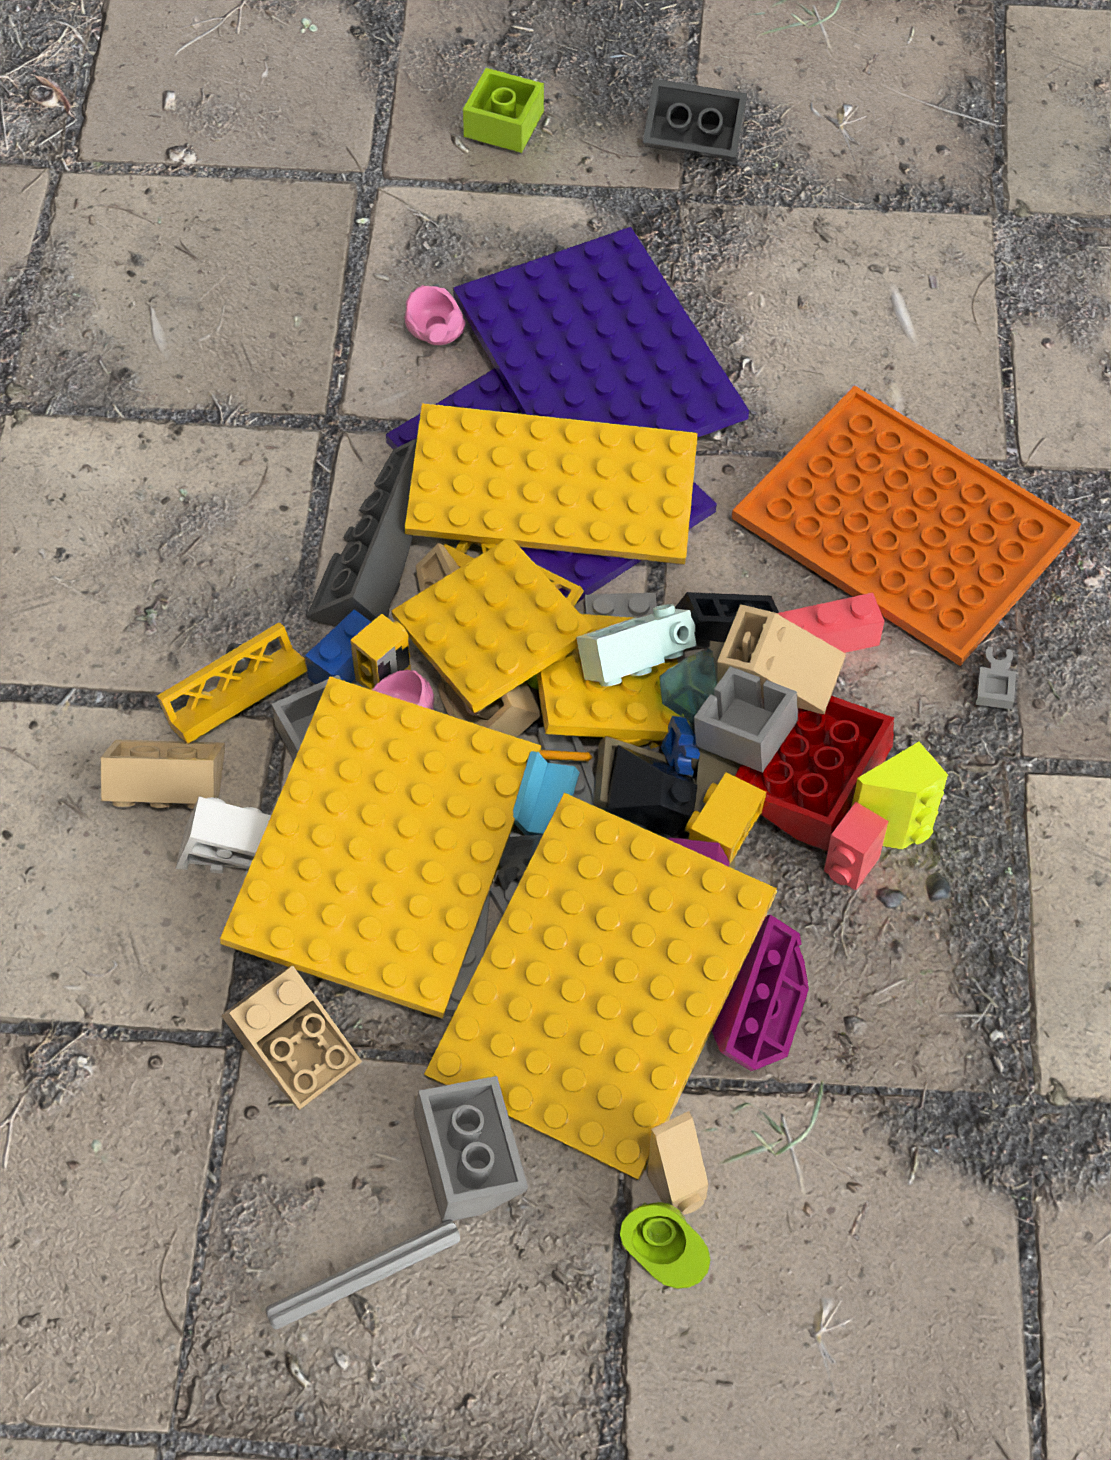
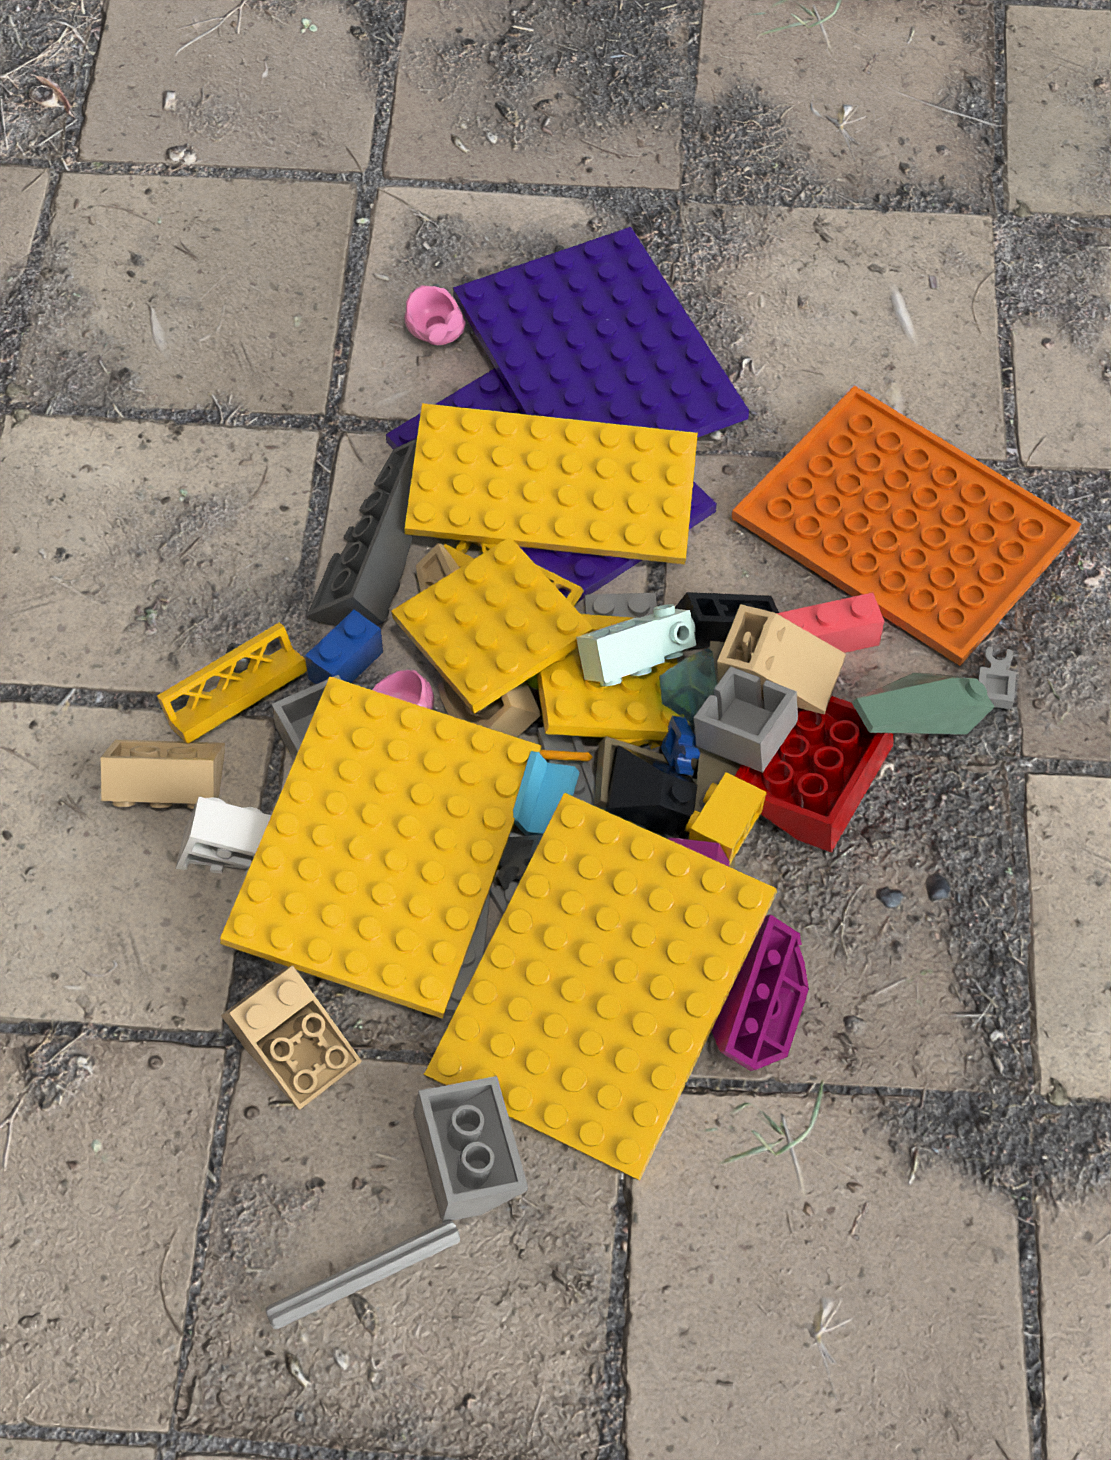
(380, 651): yellow brick -> none
(503, 110): lime brick -> none
(665, 1245): lime piece -> none
(677, 1164): tan slope -> none
(695, 120): dark grey slope -> none
(855, 846): coral brick -> none
(905, 793): neon yellow slope -> none
(925, 705): none -> sand green wedge

